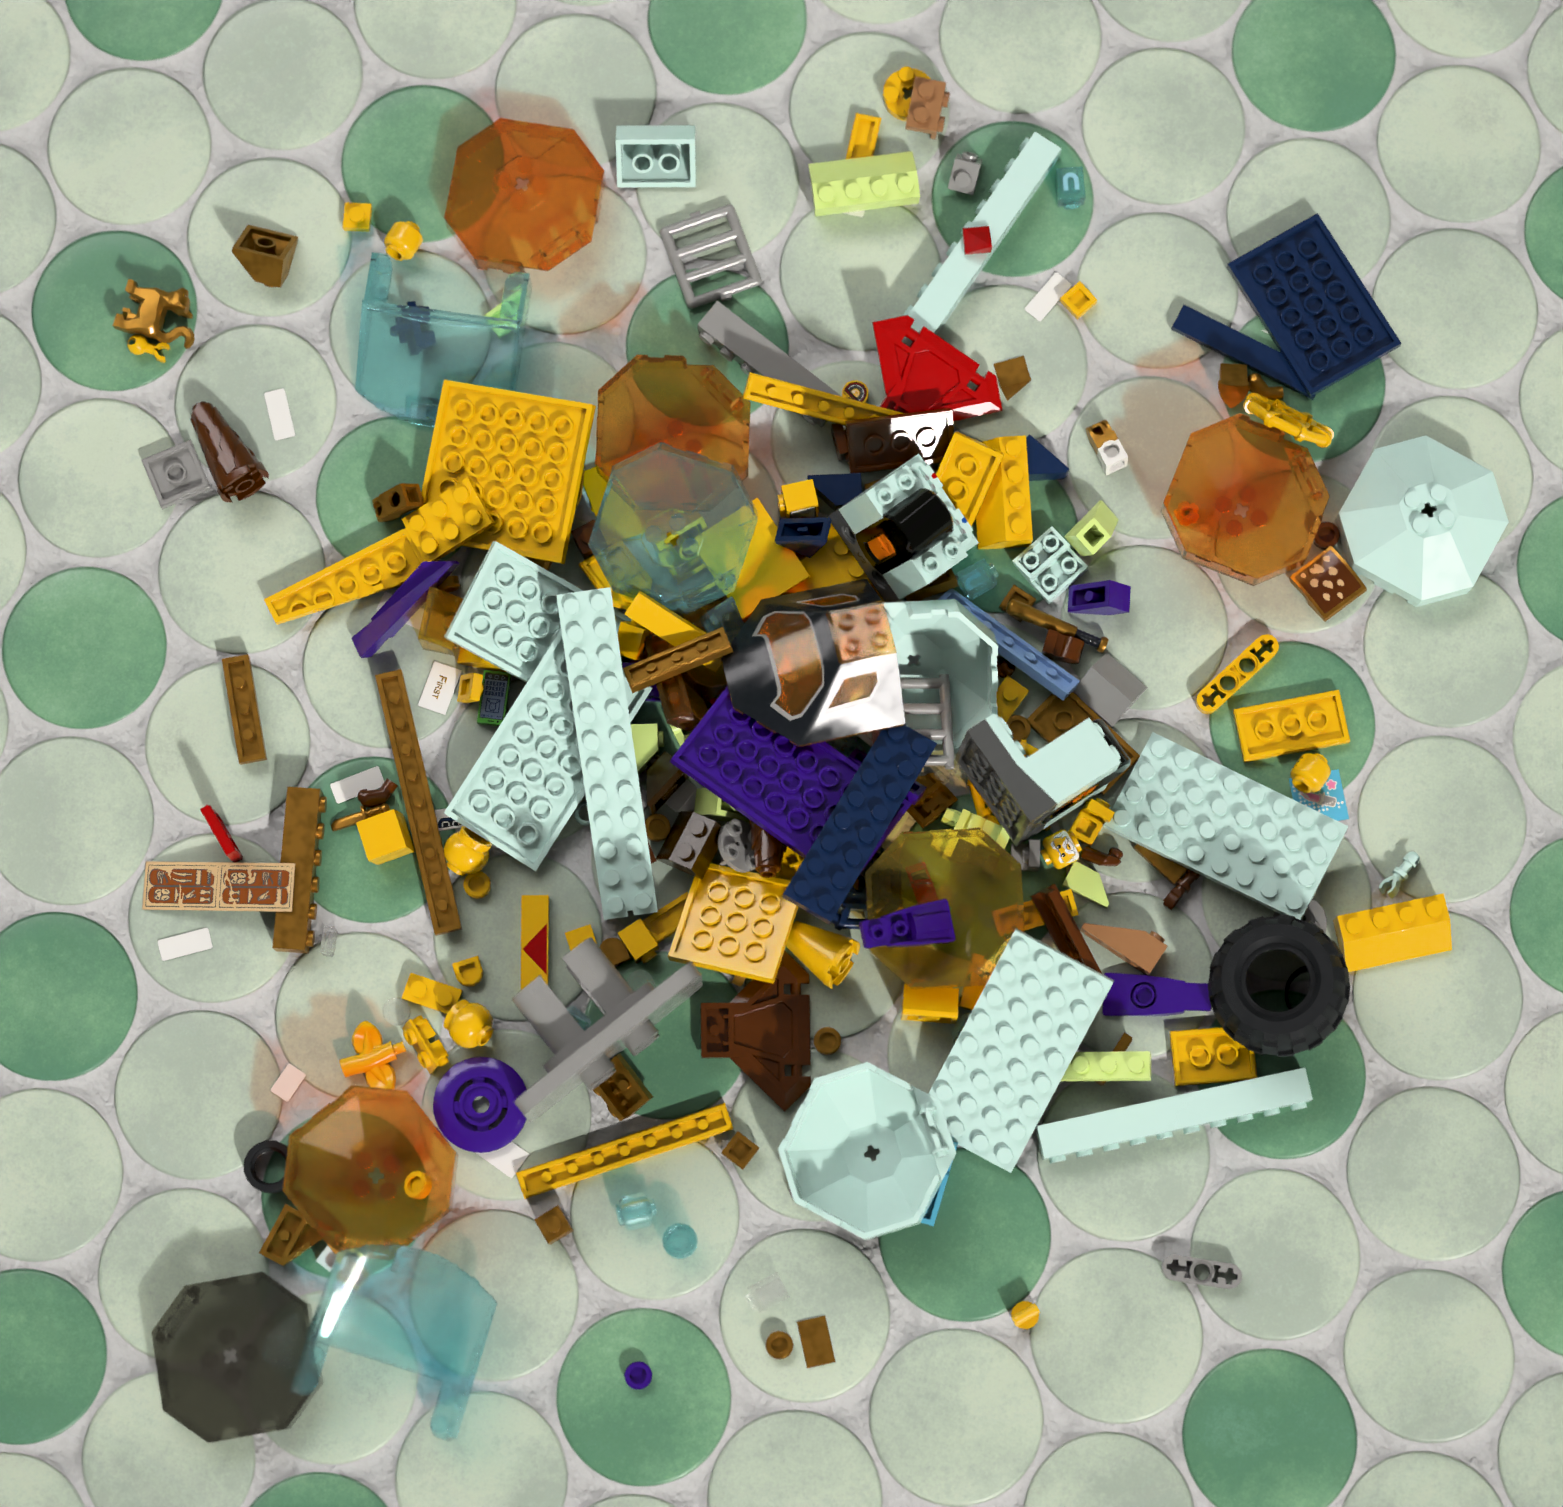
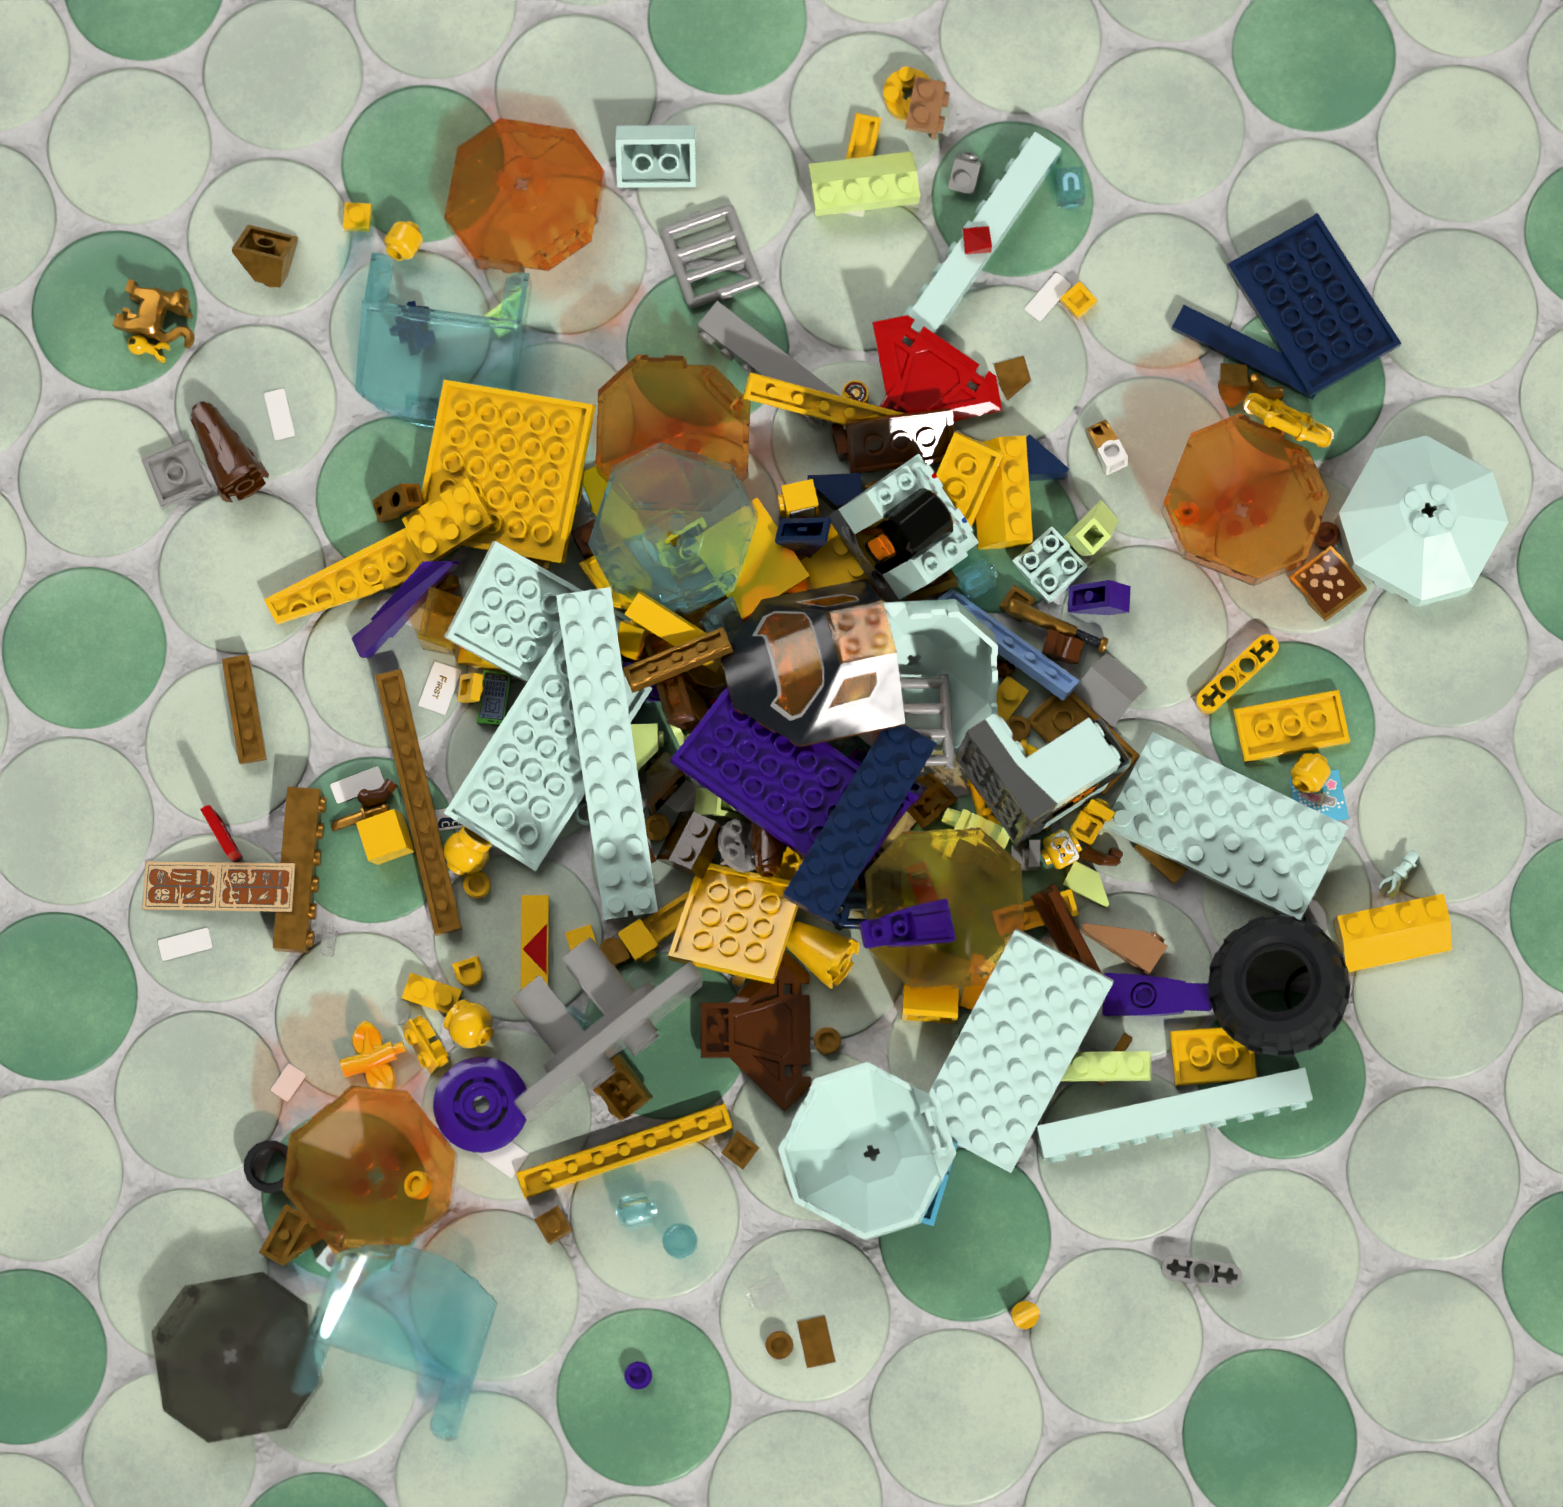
(1182, 887): reddish brown piece -> none

